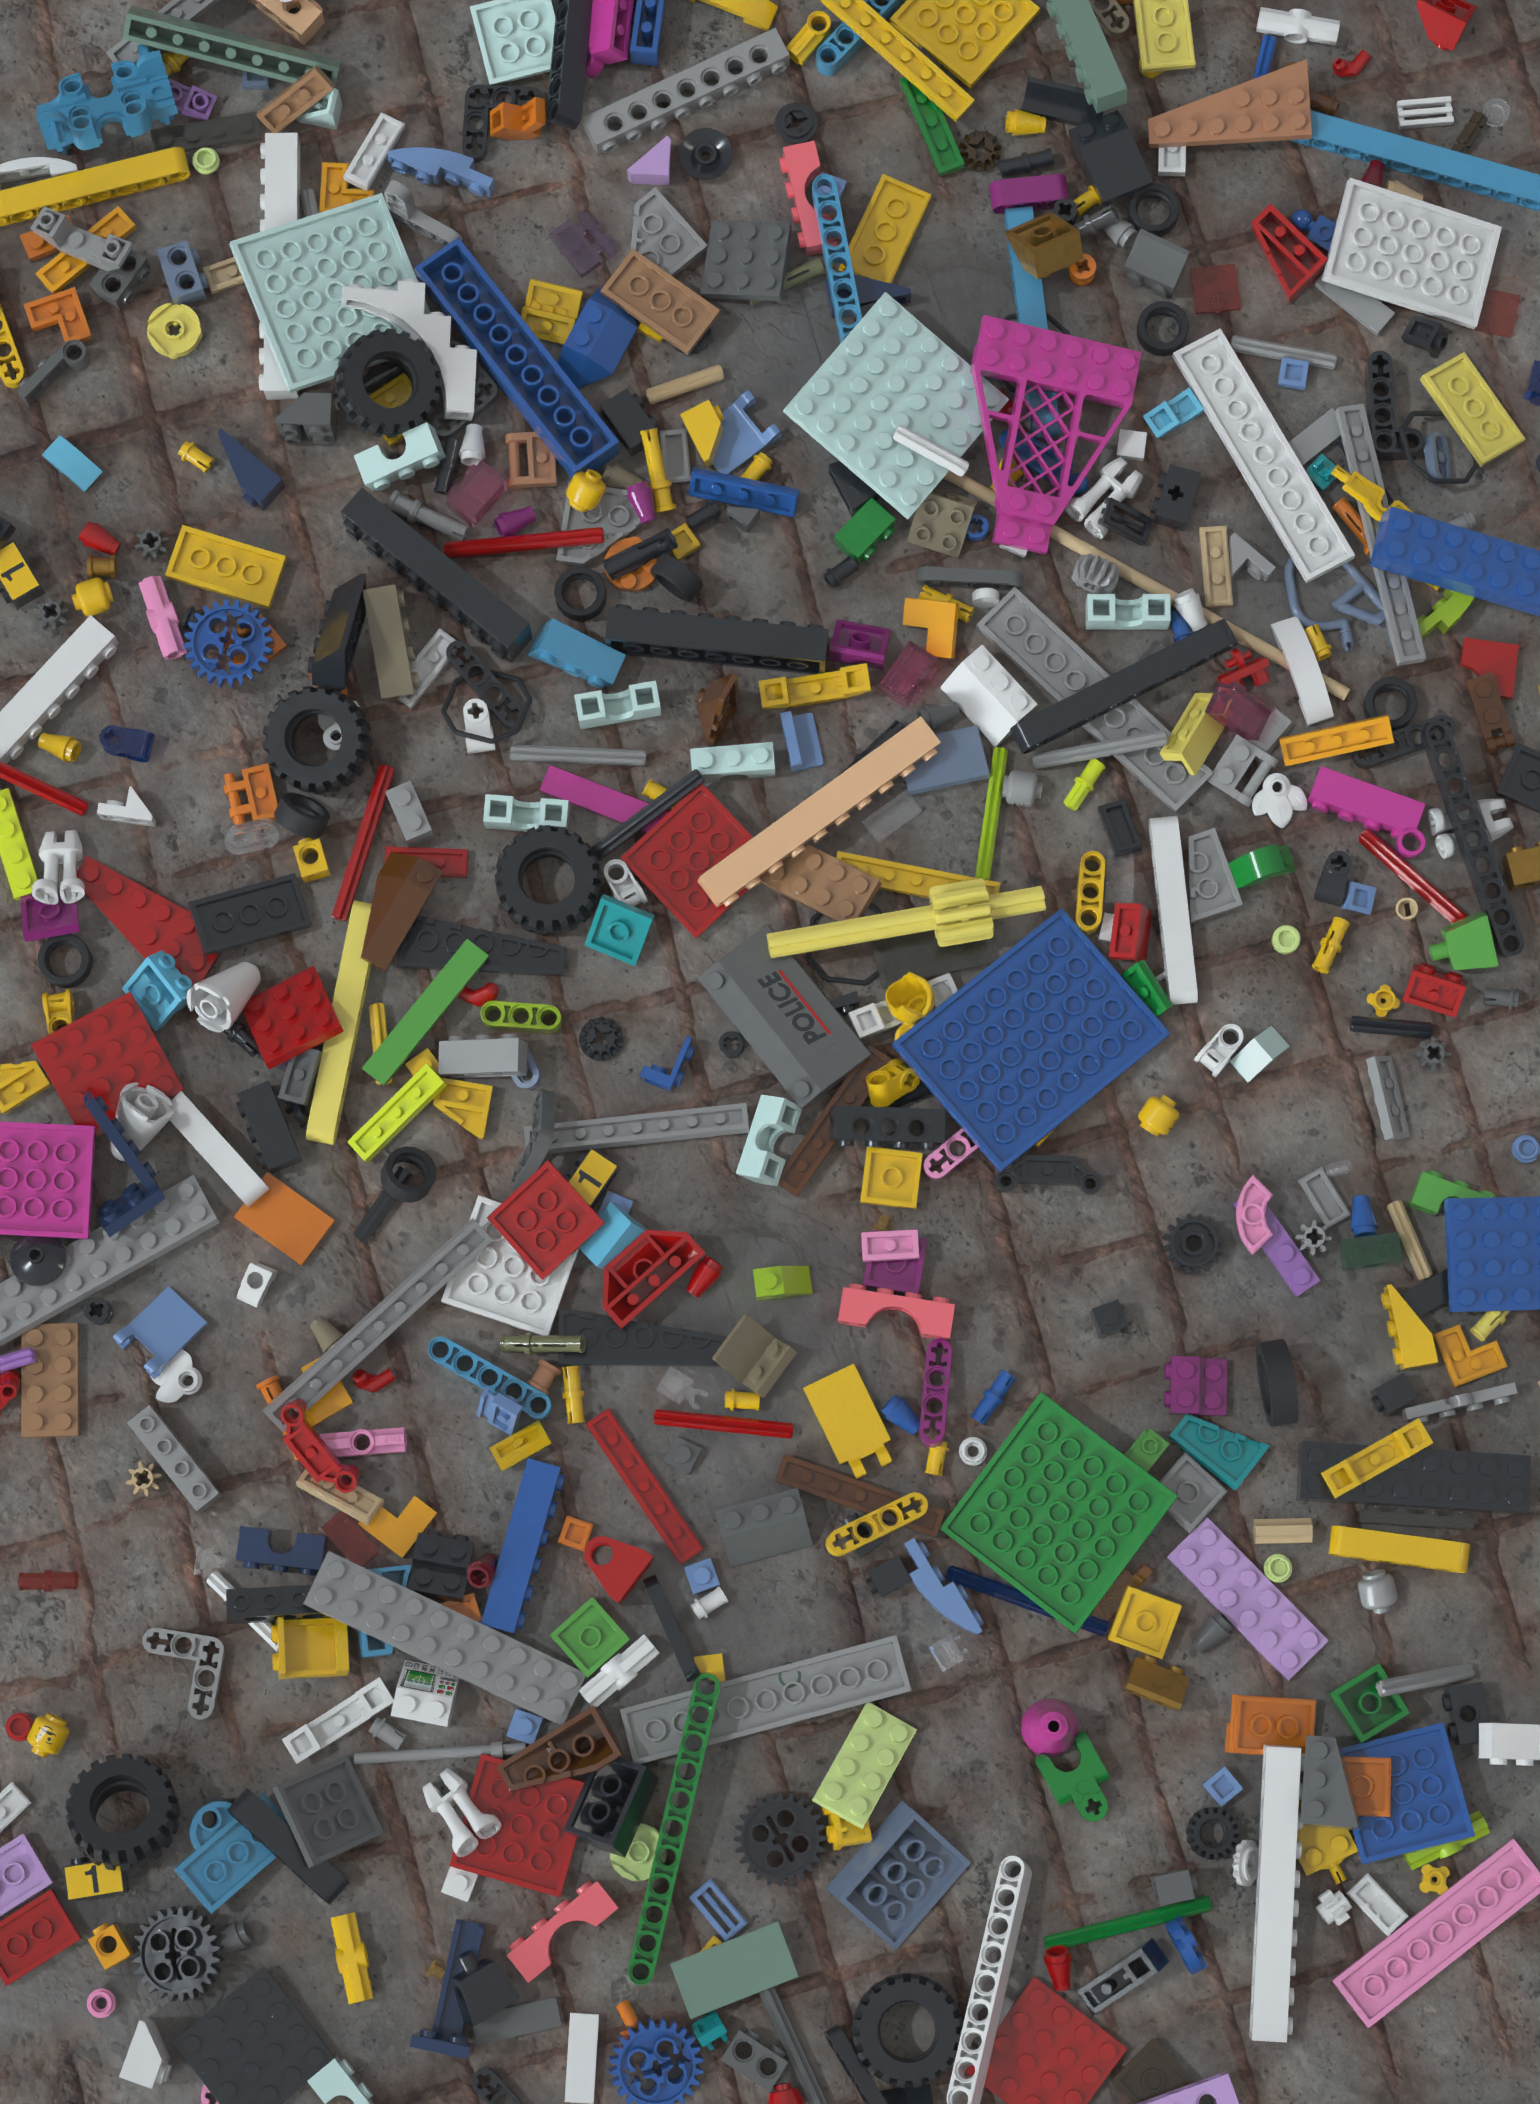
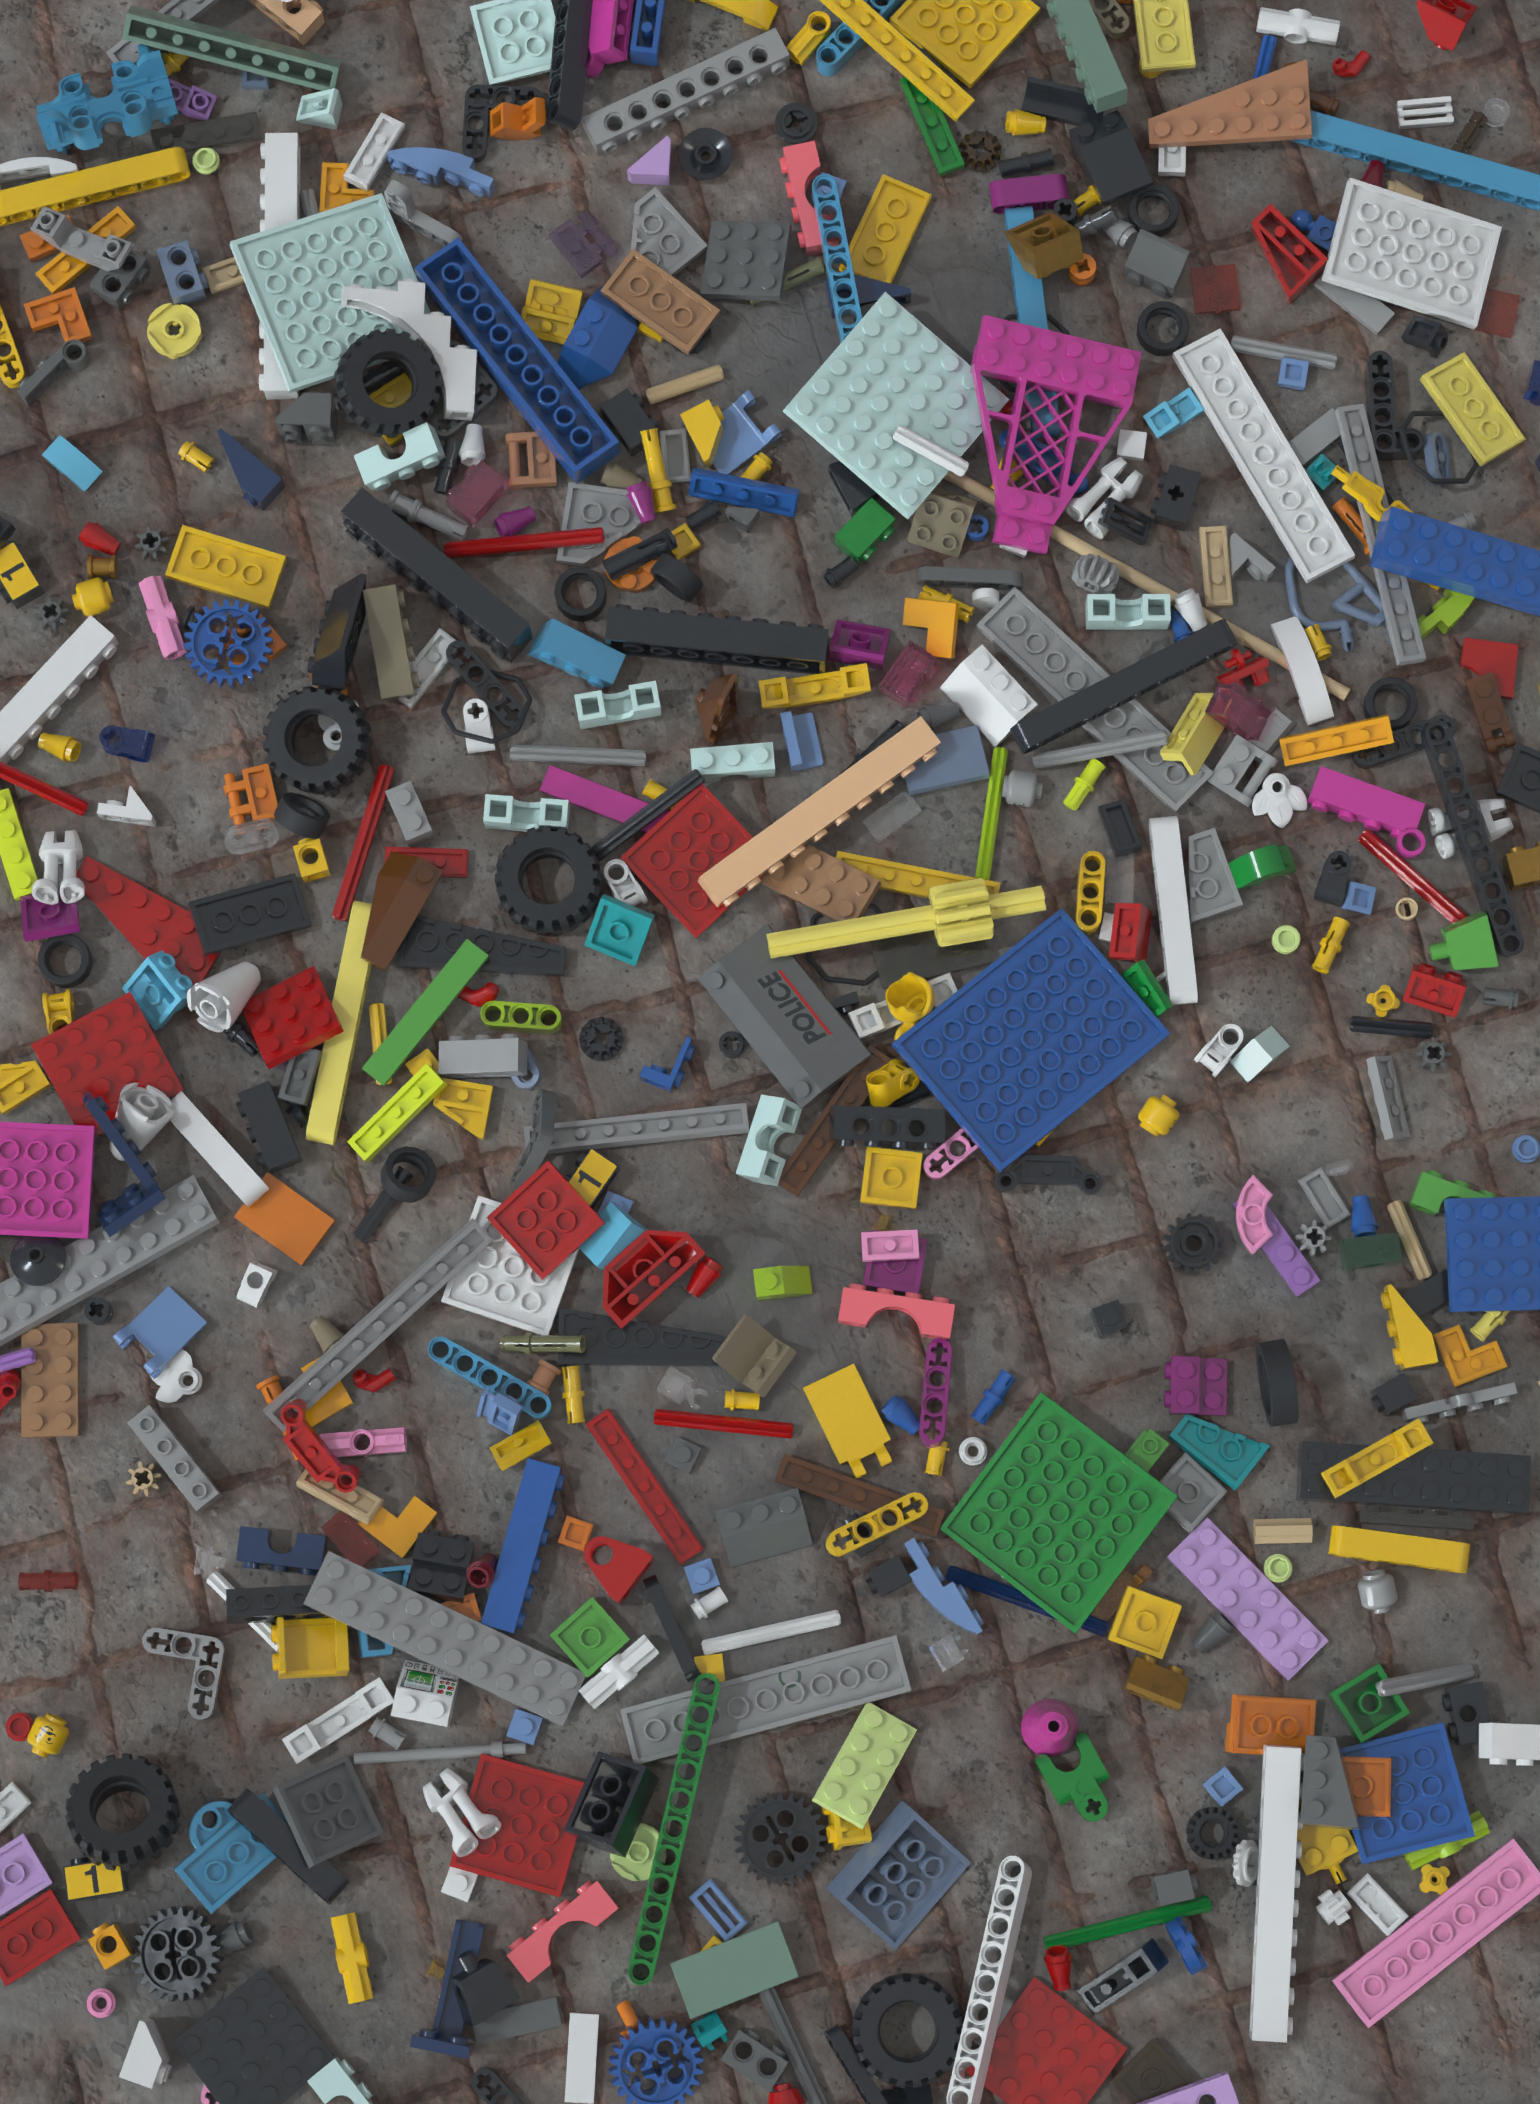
(295, 99): medium nougat plate -> none
(570, 1750): reddish brown wedge -> none
(585, 490): yellow head -> none
(771, 1632): none -> white axle

